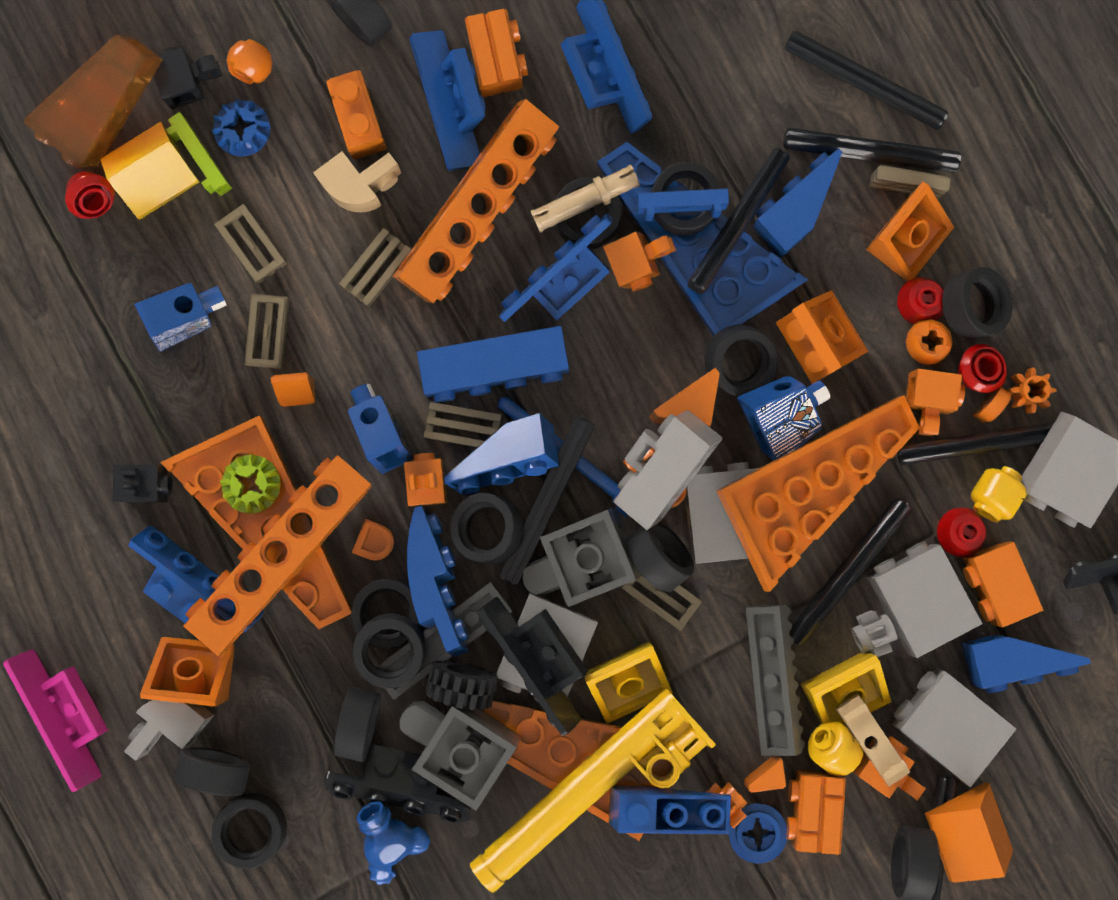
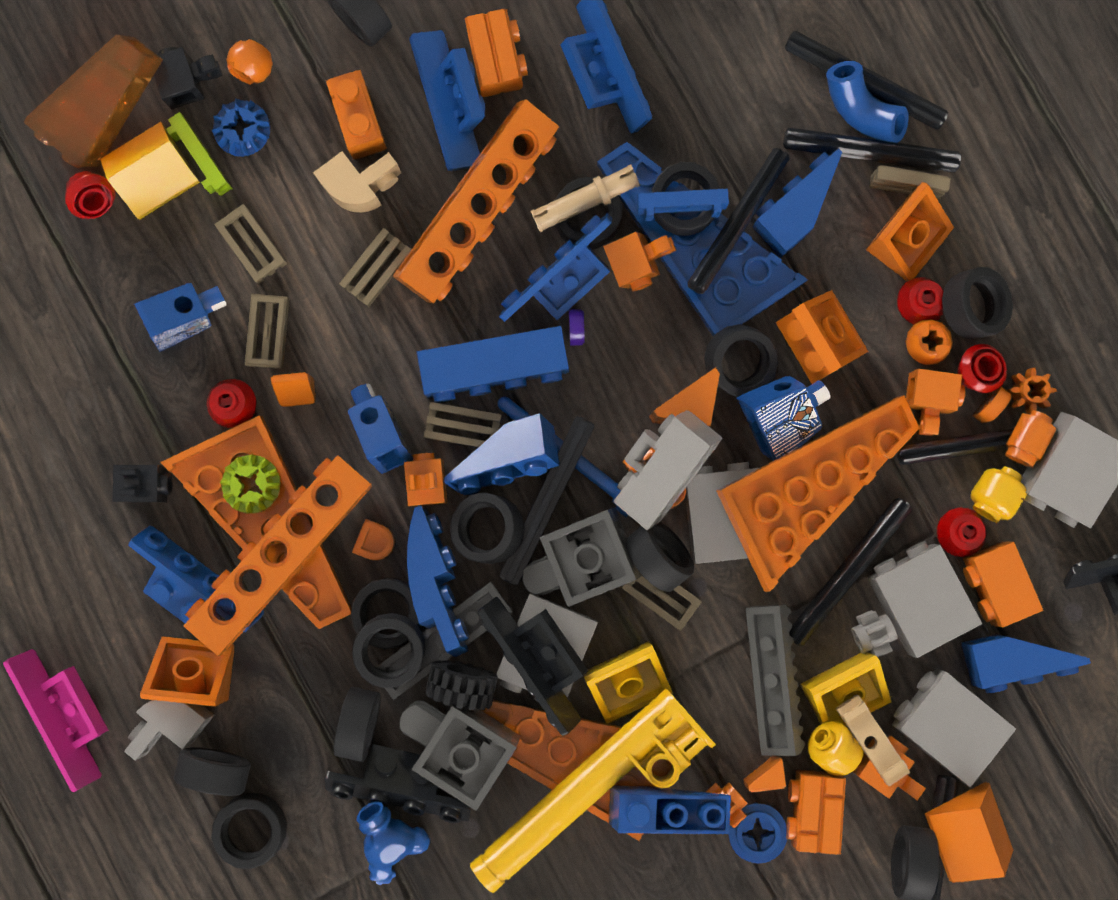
(240, 399): none -> red cone
(576, 327): none -> dark purple tile
(860, 108): none -> blue cylinder
(1030, 438): none -> orange brick

